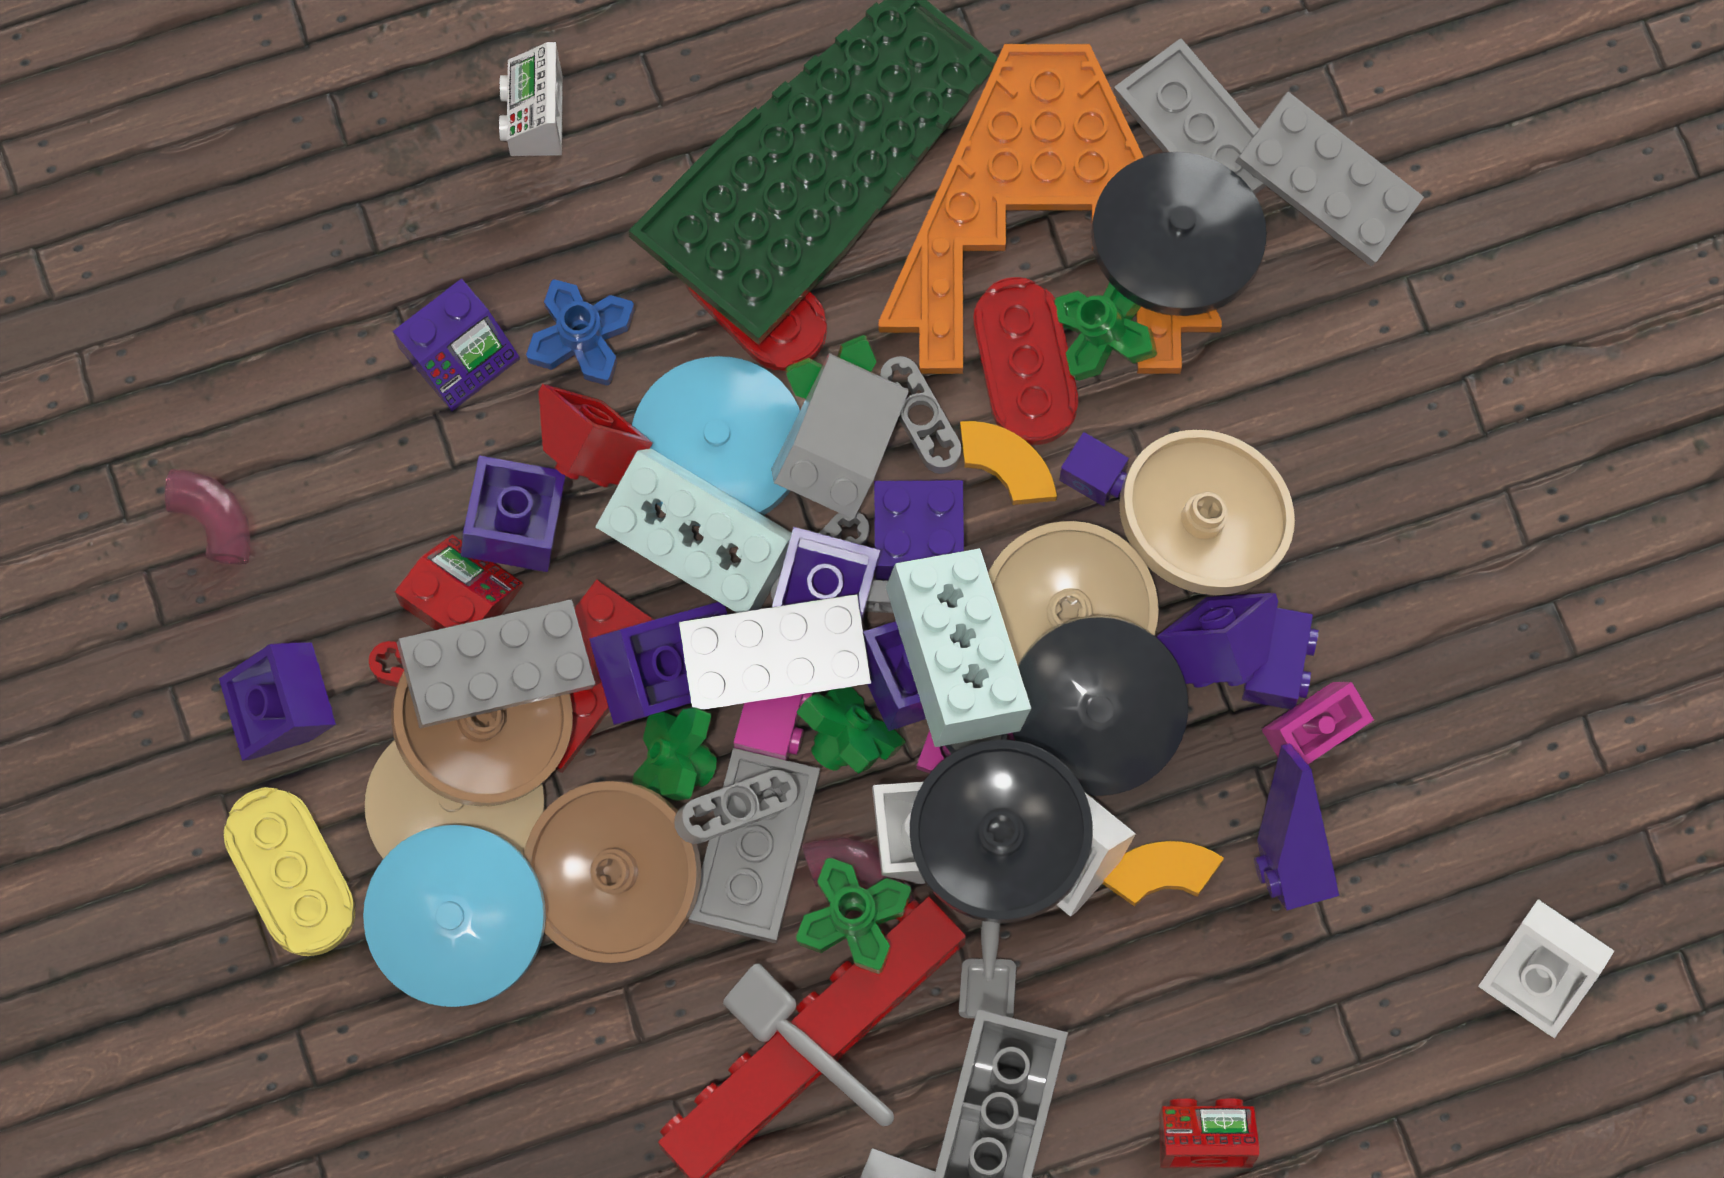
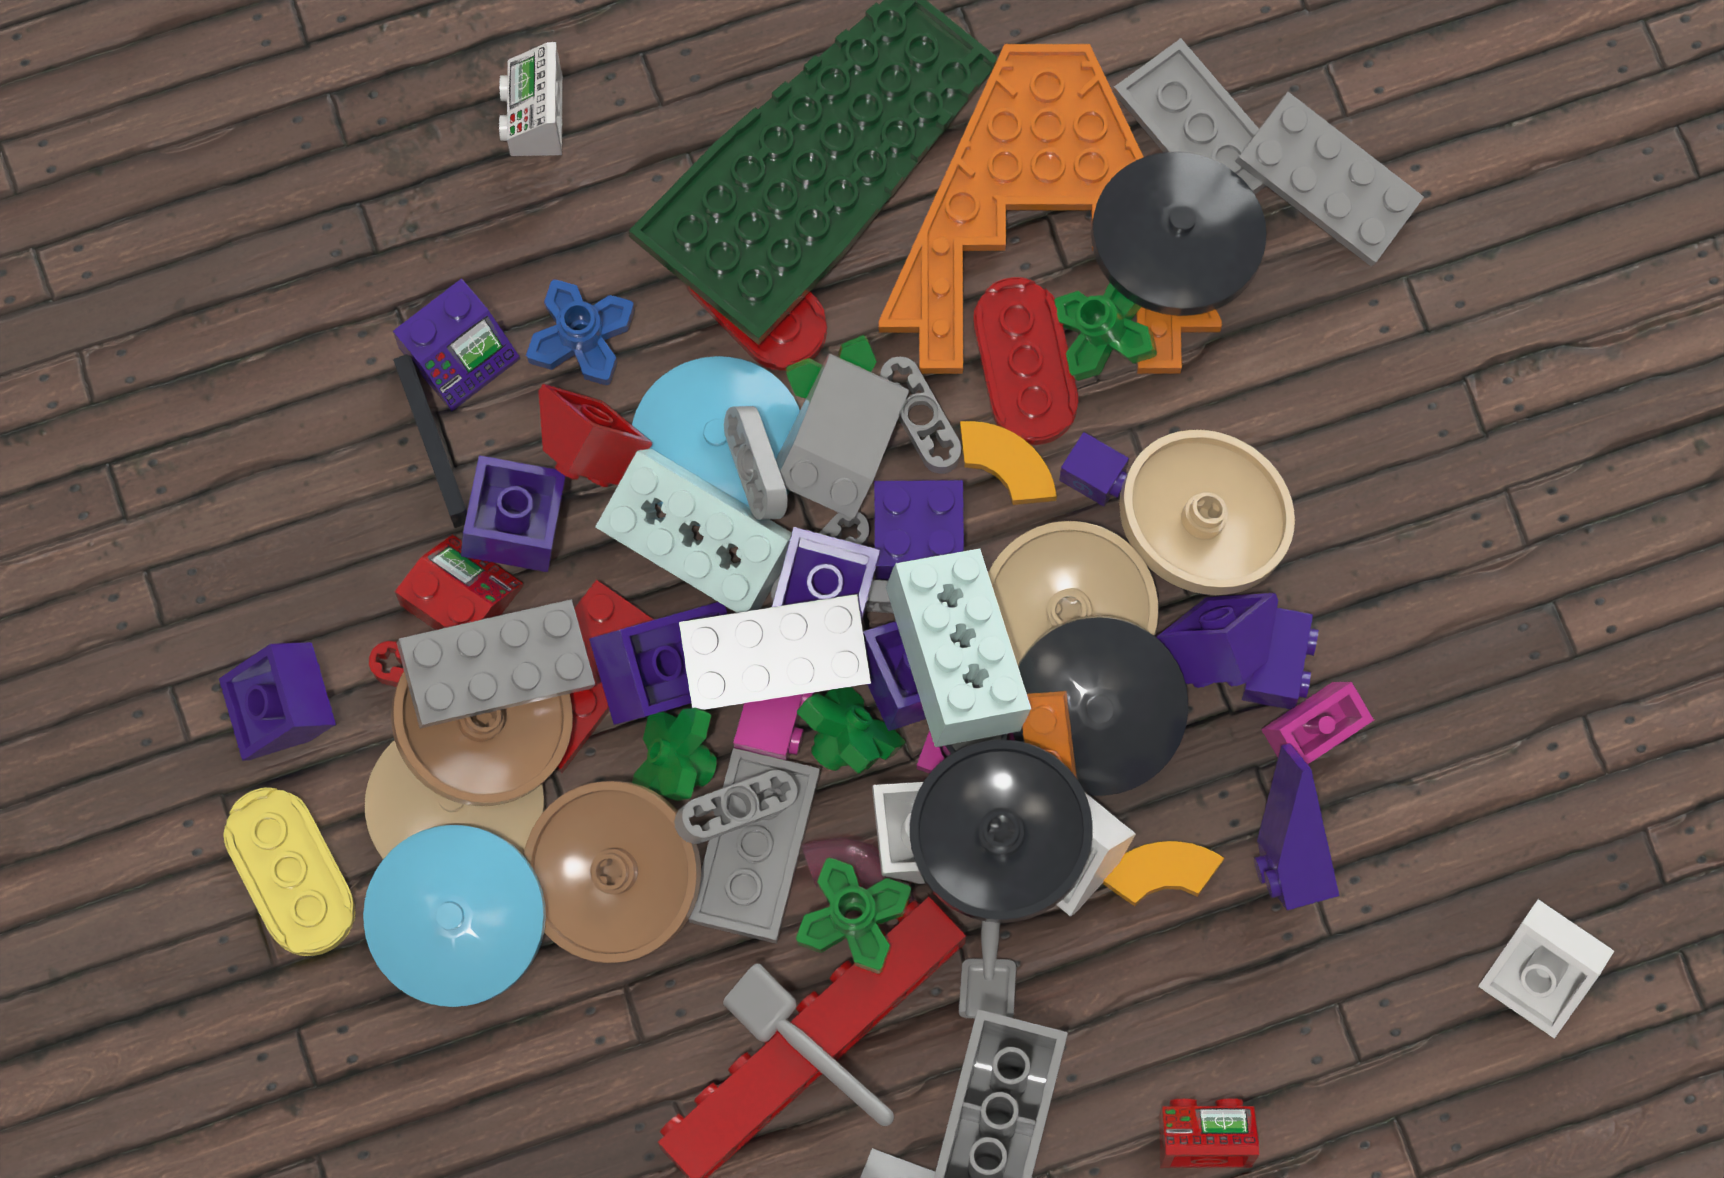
(217, 512): clear pink cylinder -> none
(431, 440): none -> black tile
(755, 462): none -> light grey beam
(1050, 726): none -> orange plate

